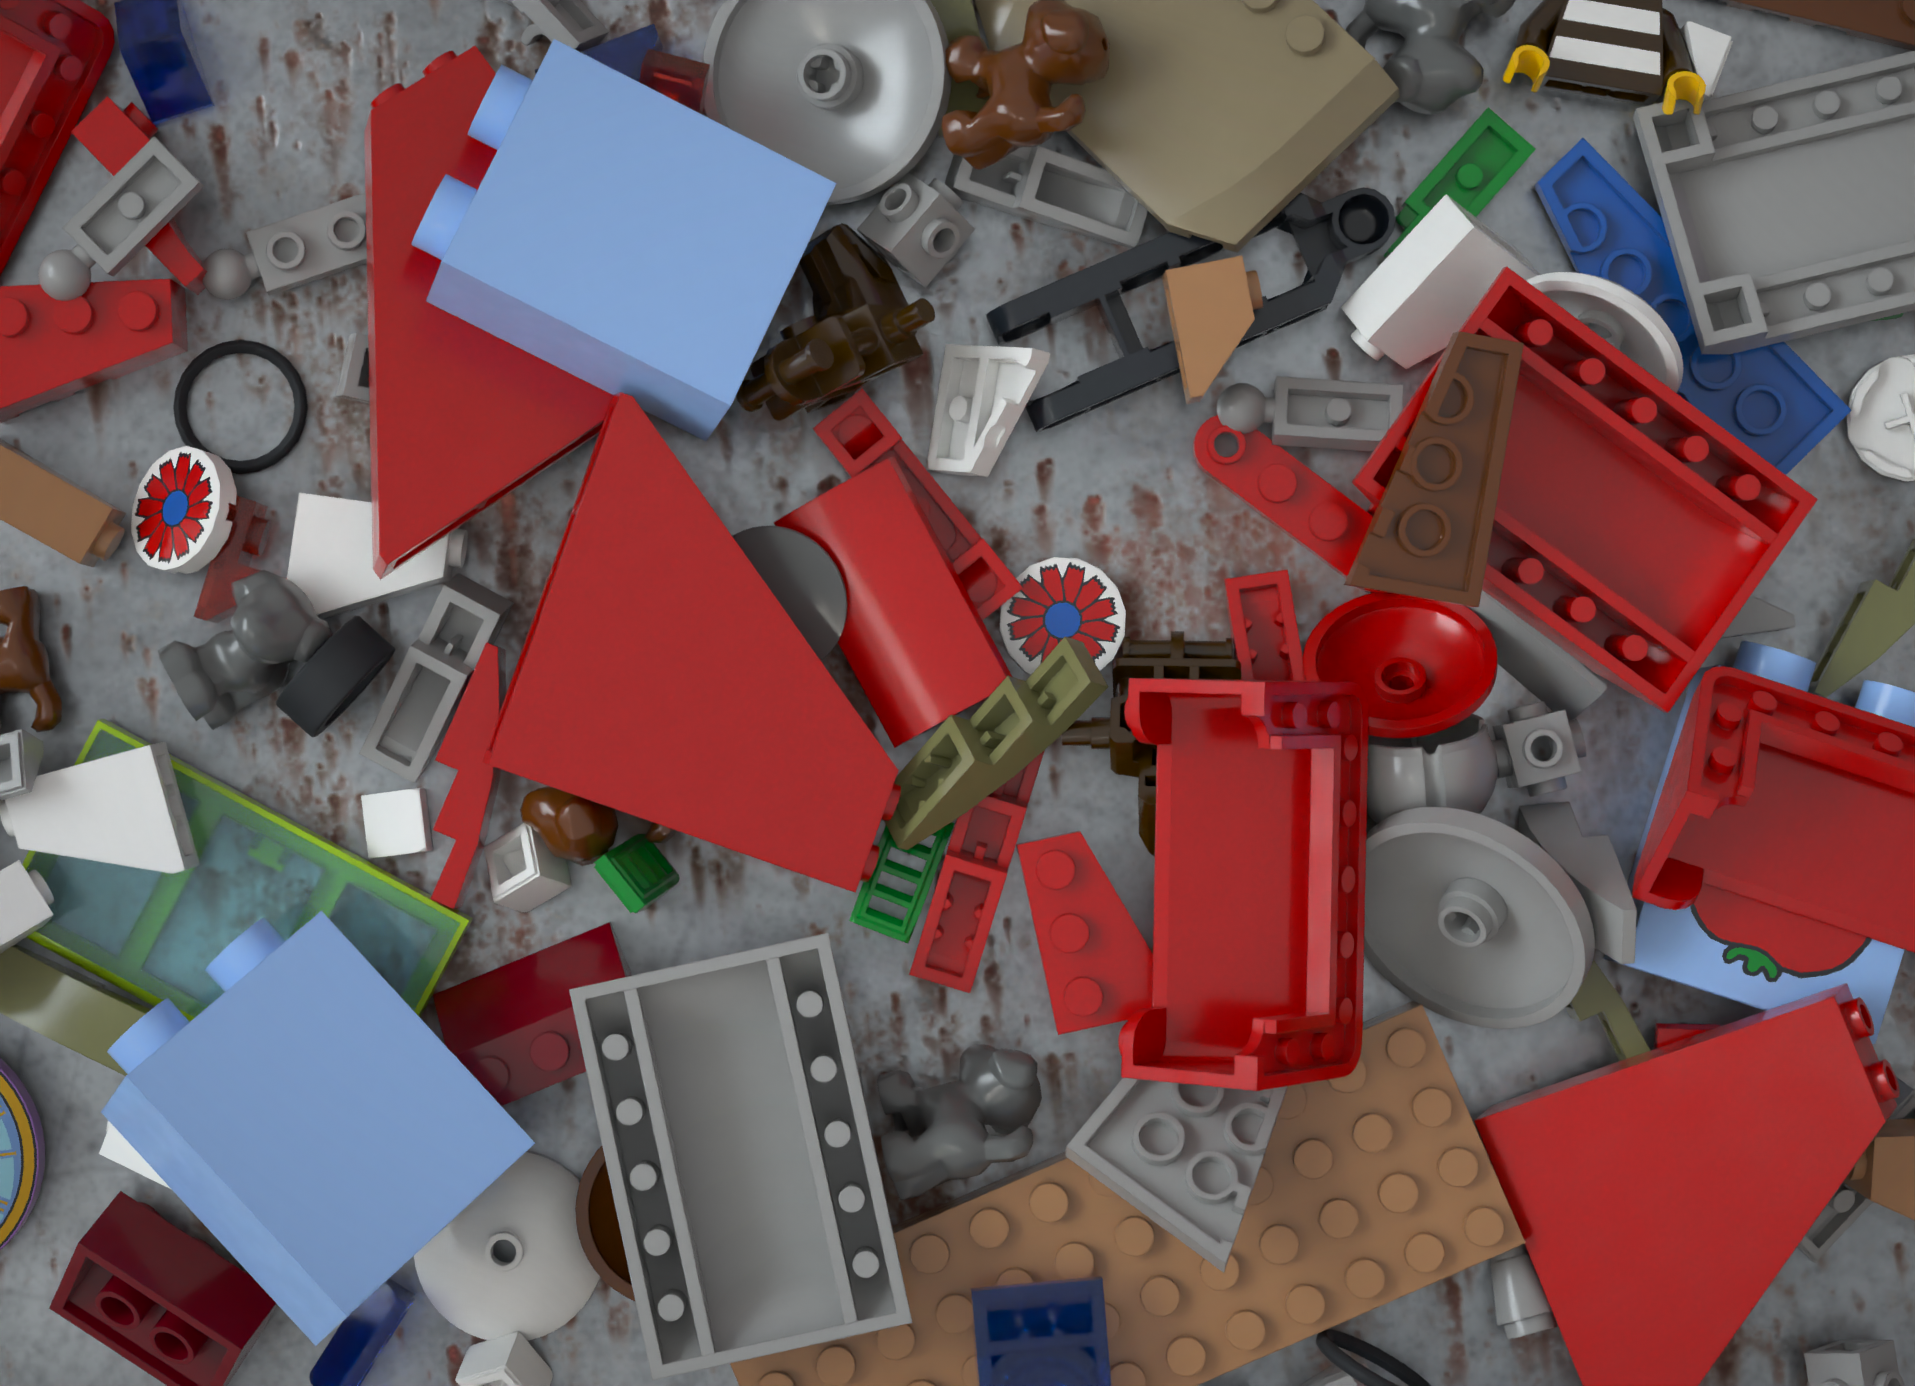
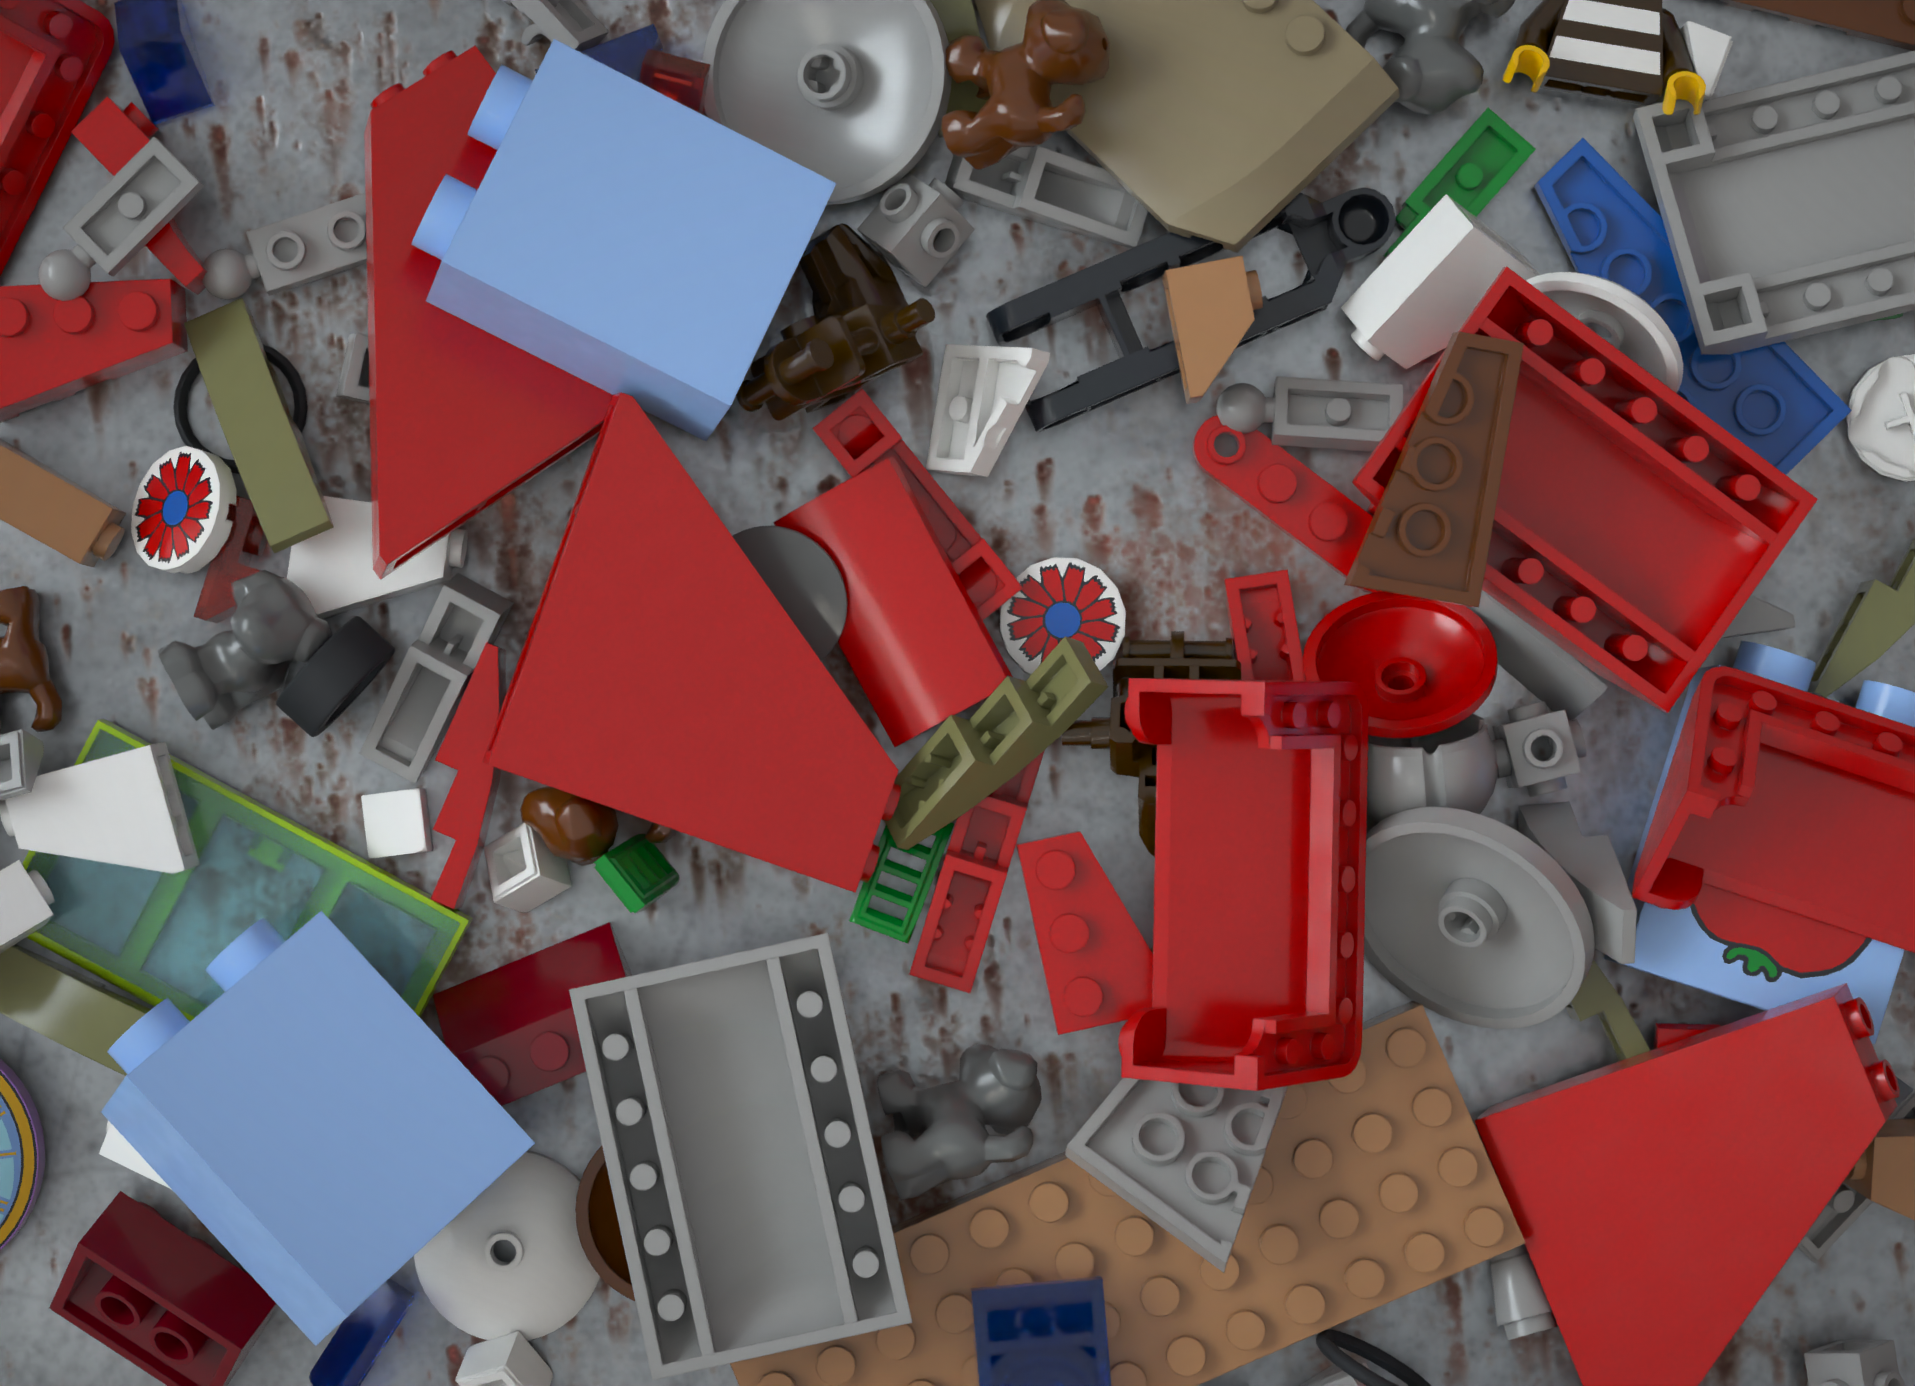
(258, 425): none -> olive slope

